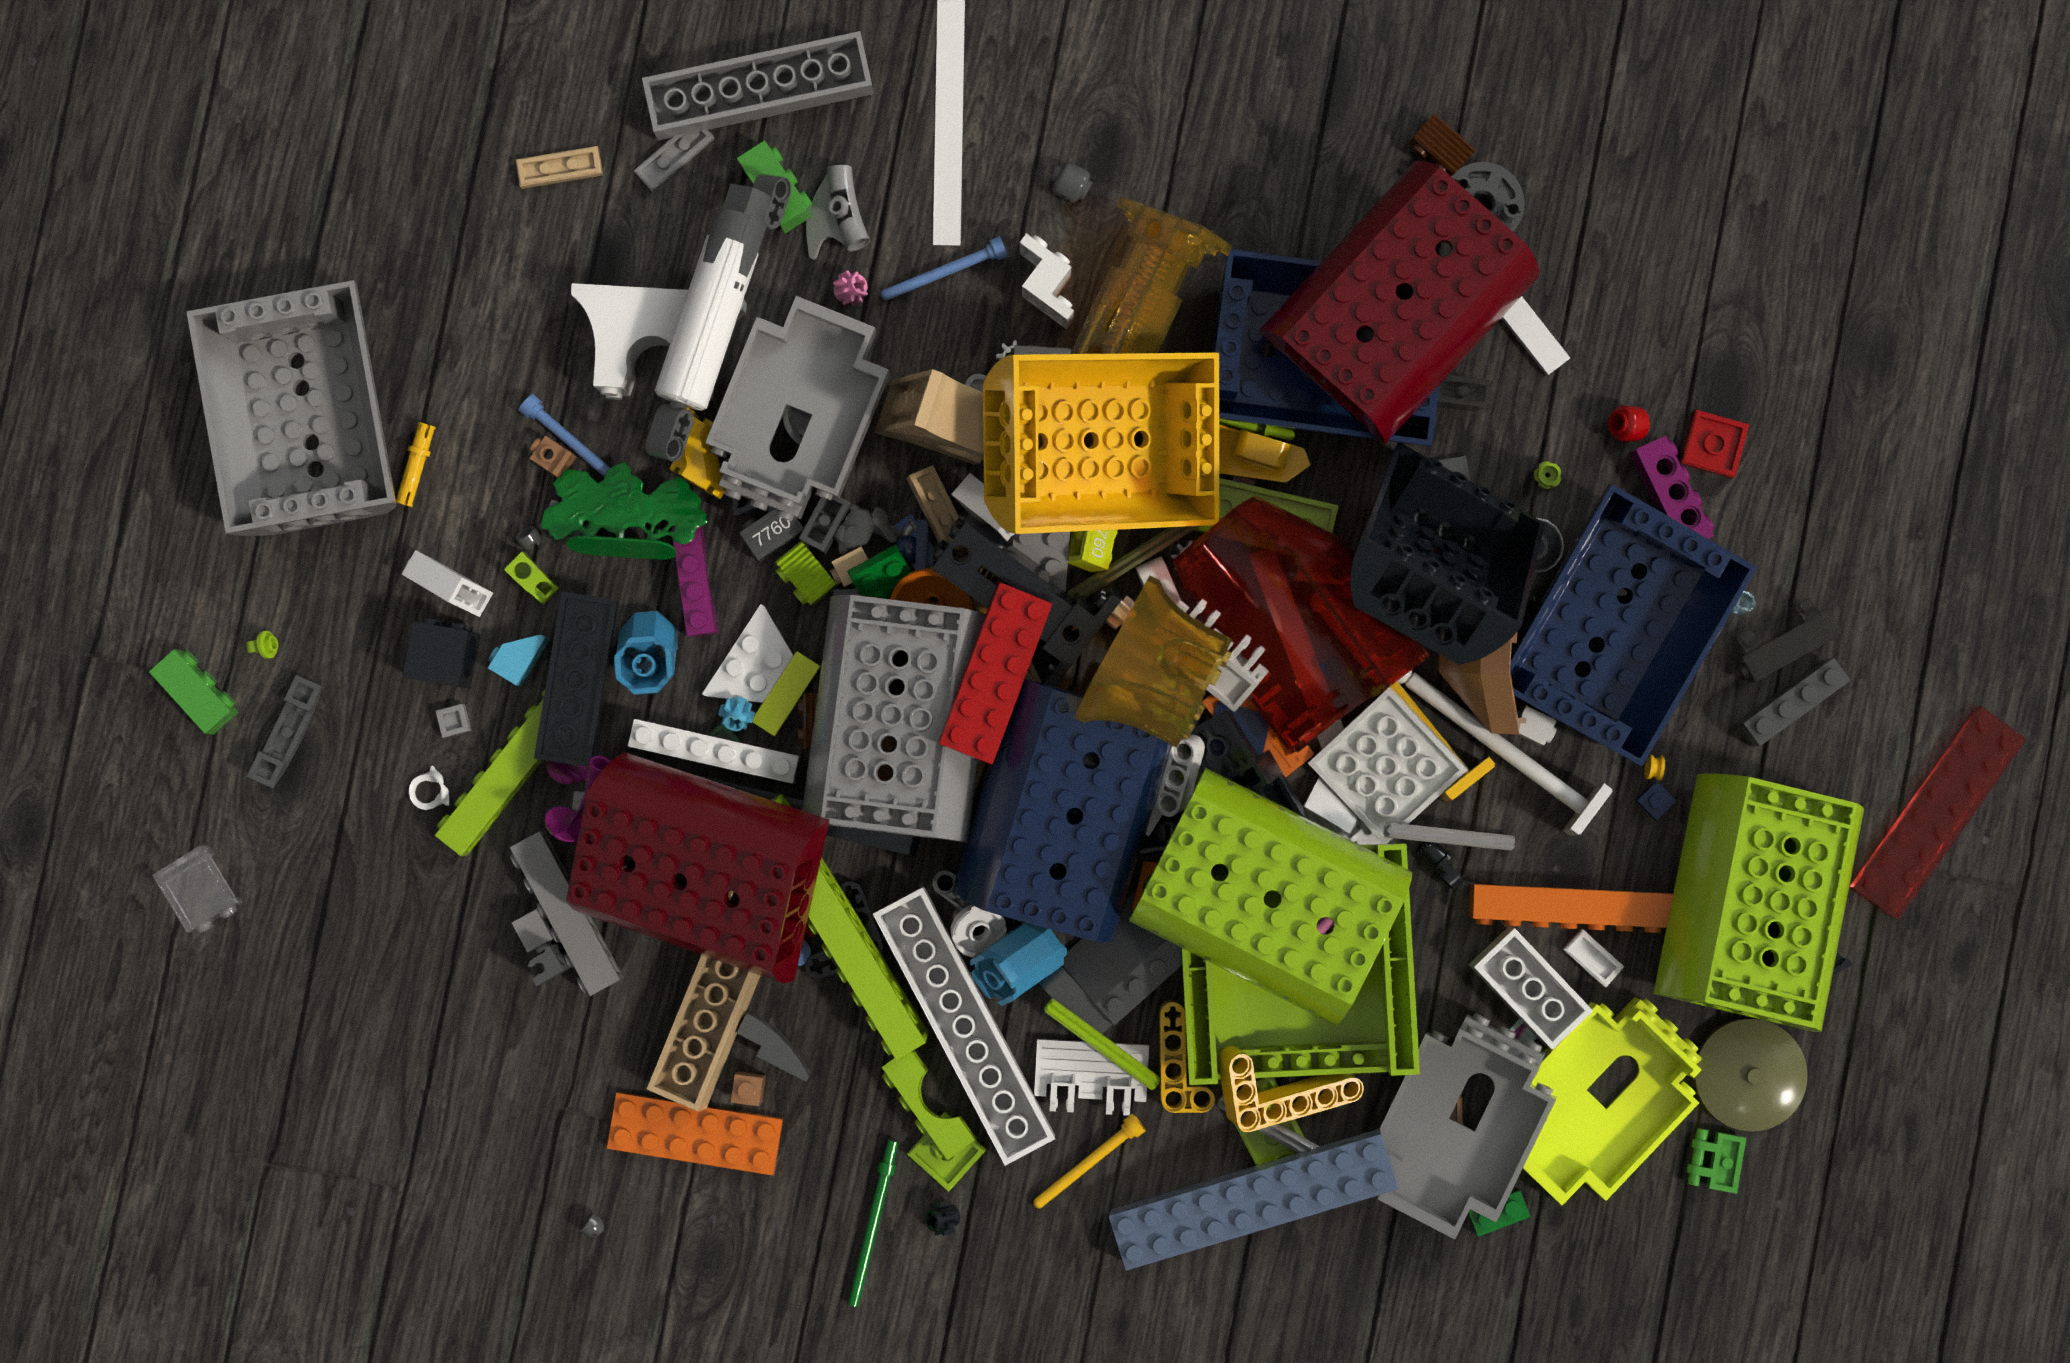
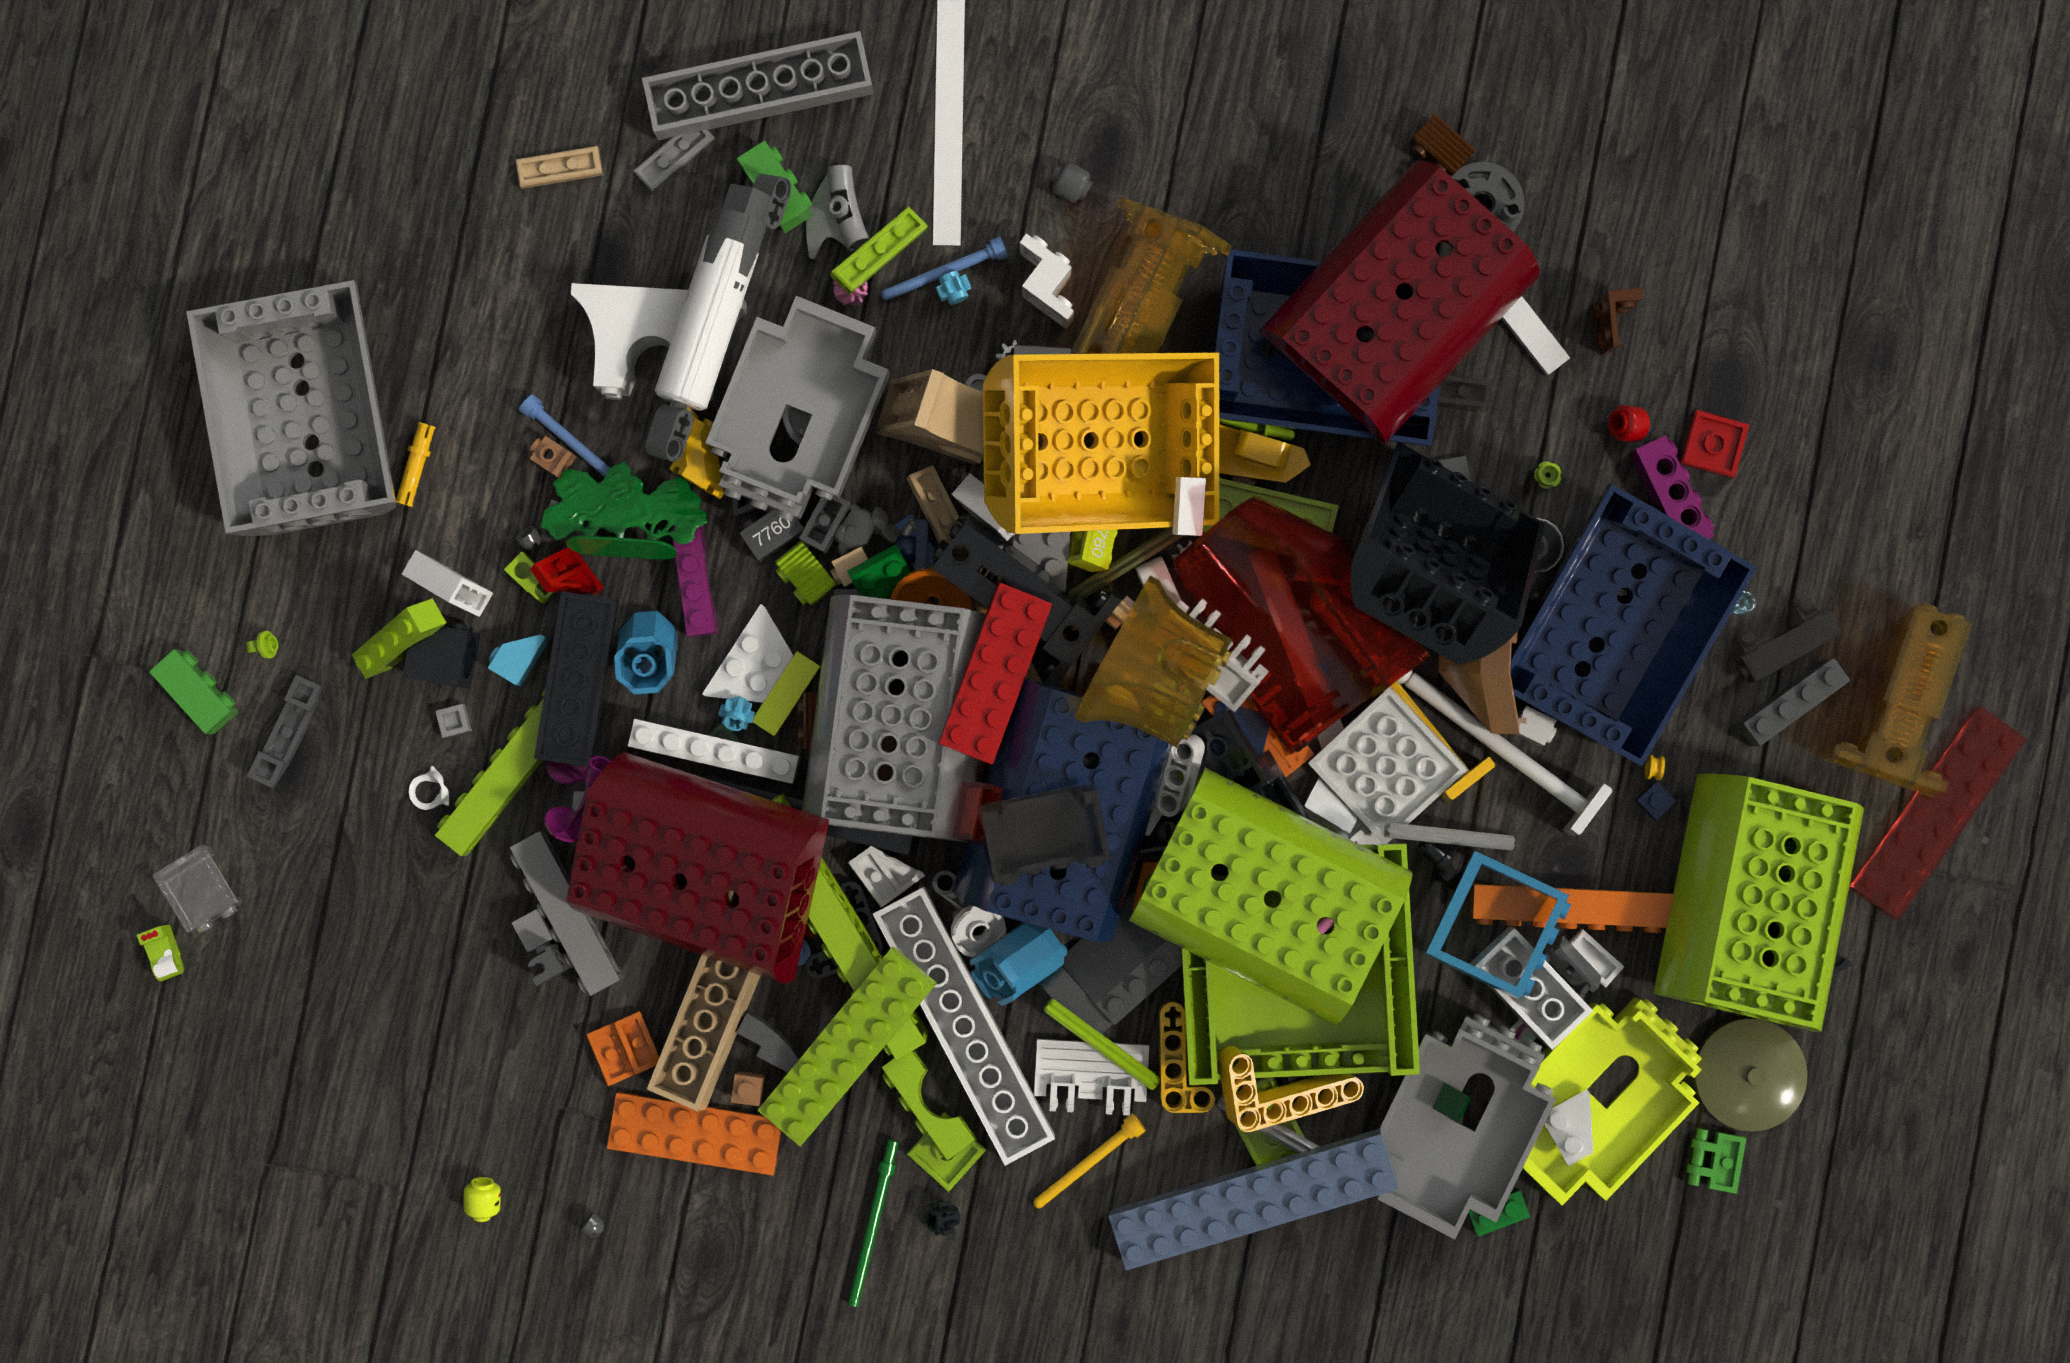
(162, 952): none -> lime leg
(406, 629): none -> lime arch
(482, 1199): none -> neon yellow head
(566, 573): none -> red wing
(623, 1048): none -> orange slope
(847, 1046): none -> lime plate
(879, 250): none -> lime tile
(883, 875): none -> white wing
(953, 287): none -> medium azure gear
(967, 821): none -> clear red brick
(1043, 832): none -> clear smoke windscreen
(1189, 506): none -> white tile
(1451, 1102): none -> dark green tile
(1537, 958): none -> dark azure window
(1572, 966): none -> dark grey hinge
(1572, 1127): none -> white wing
(1605, 312): none -> reddish brown bracket
(1909, 701): none -> clear yellow brick

